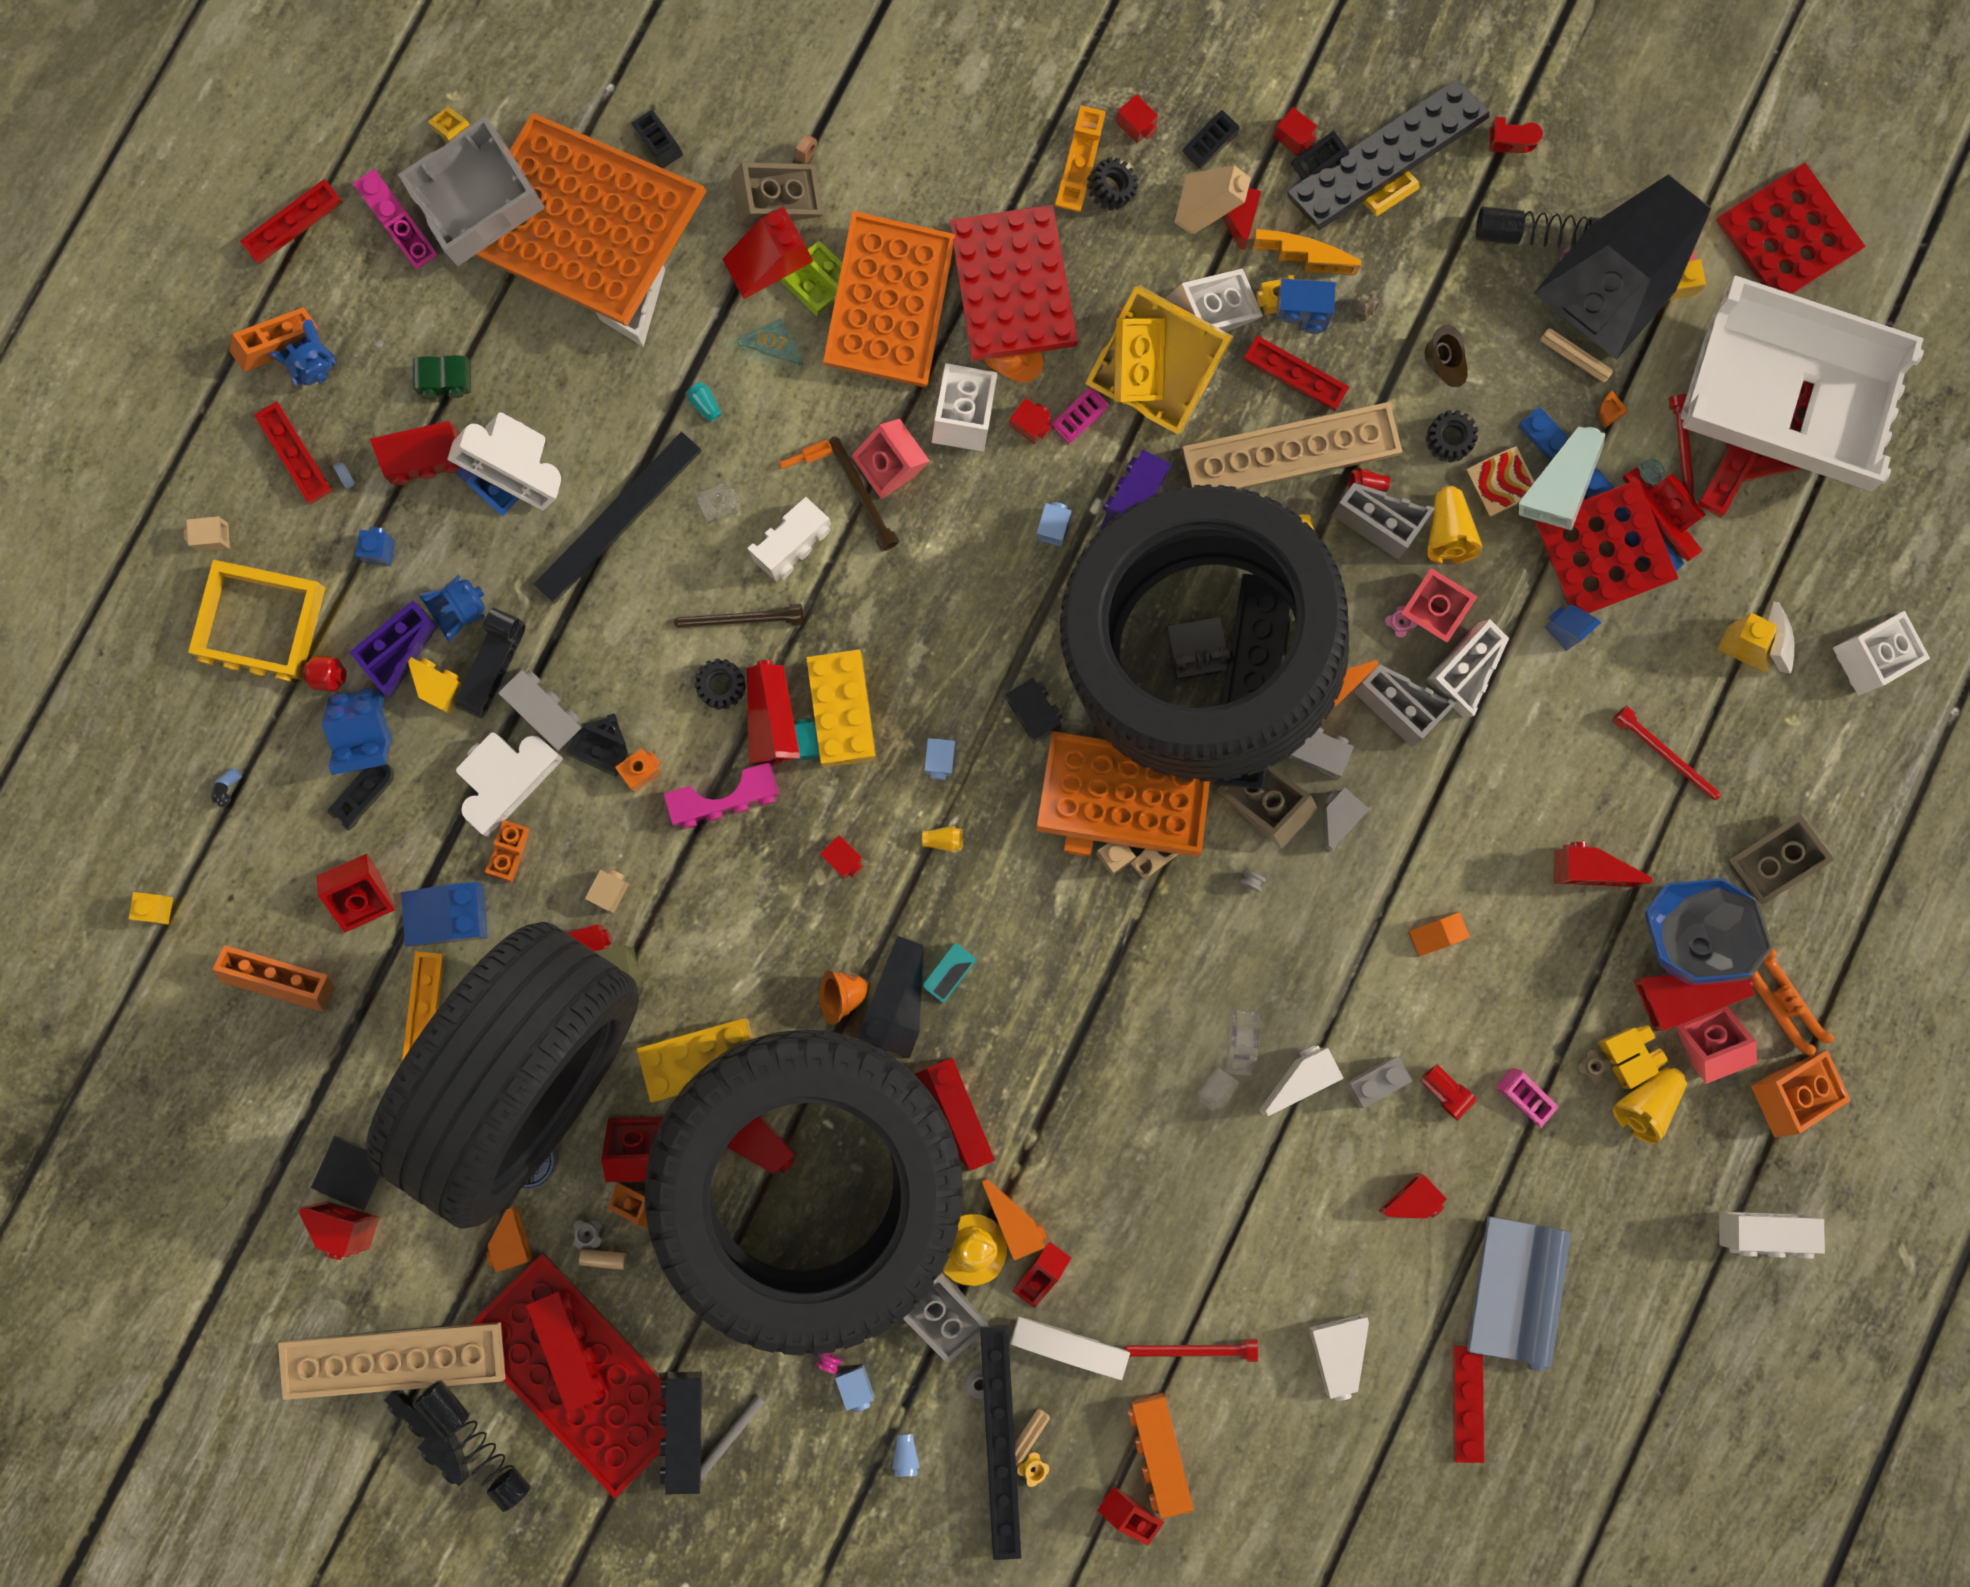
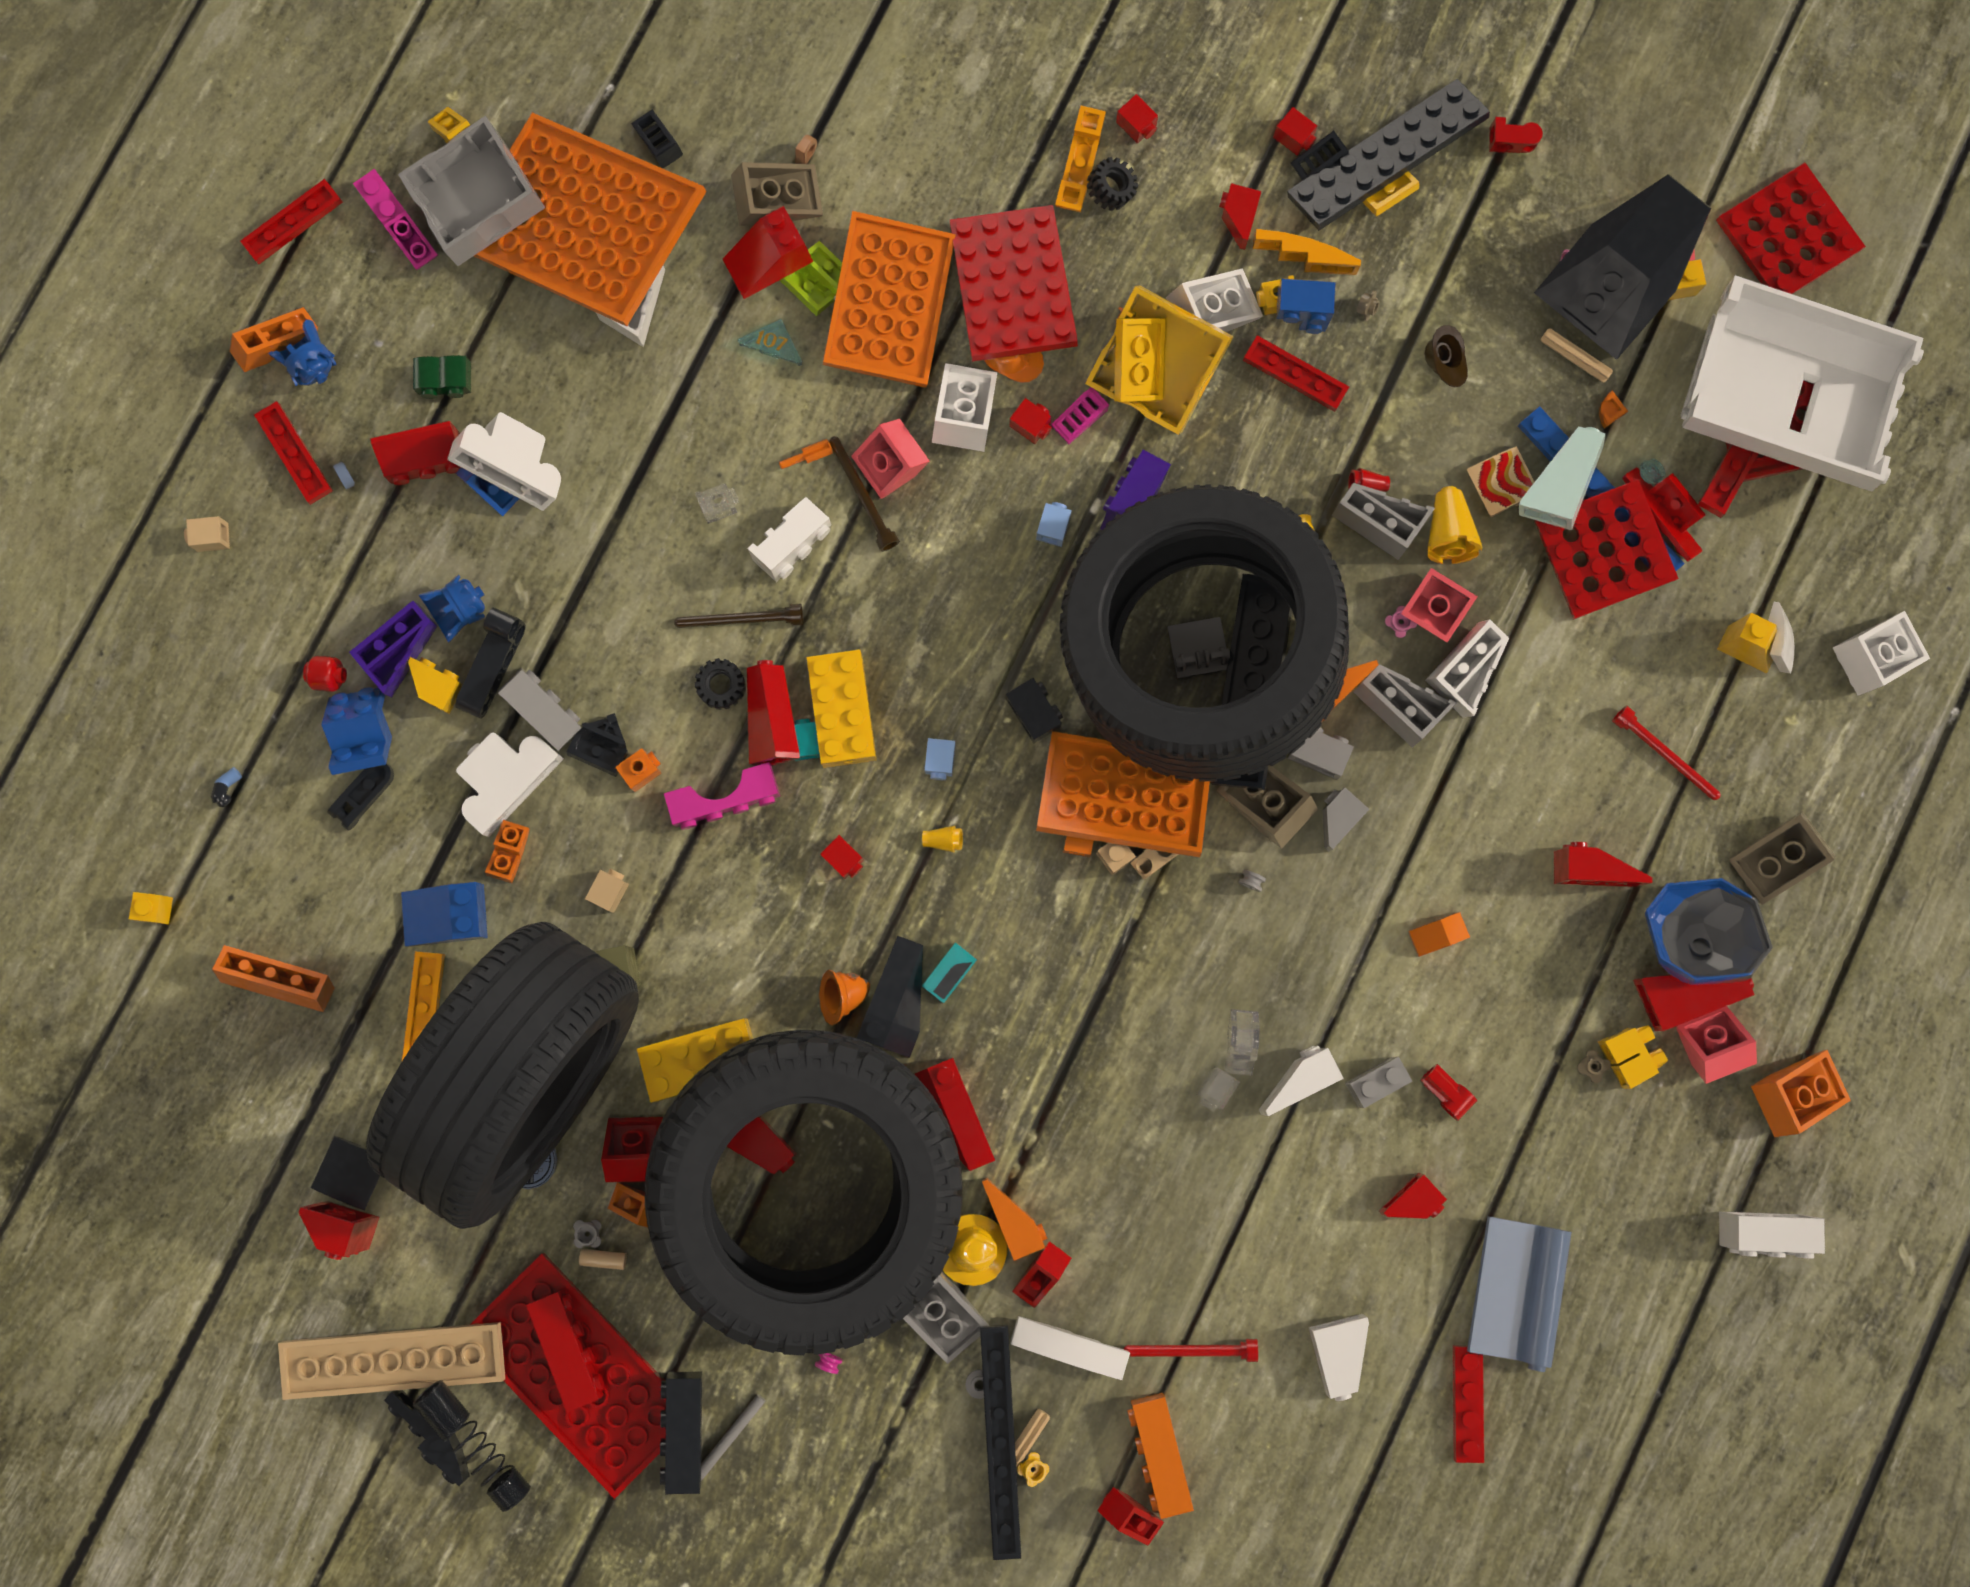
(304, 633): yellow window -> none
(354, 893): red slope -> none
(375, 546): blue brick -> none
(509, 1242): orange slope -> none
(593, 937): red brick -> none
(617, 517): black tile -> none
(703, 401): teal cone -> none
(855, 1388): light blue brick -> none
(905, 1457): light blue cone -> none
(1210, 196): tan slope -> none
(1227, 124): black slope -> none
(1295, 449): tan plate -> none
(1459, 422): black tyre -> none
(1508, 226): black piece -> none
(1513, 1085): dark pink slope -> none
(1571, 625): blue slope -> none
(1652, 1105): yellow cone -> none
(1676, 405): red piece -> none
(1787, 1003): orange piece -> none

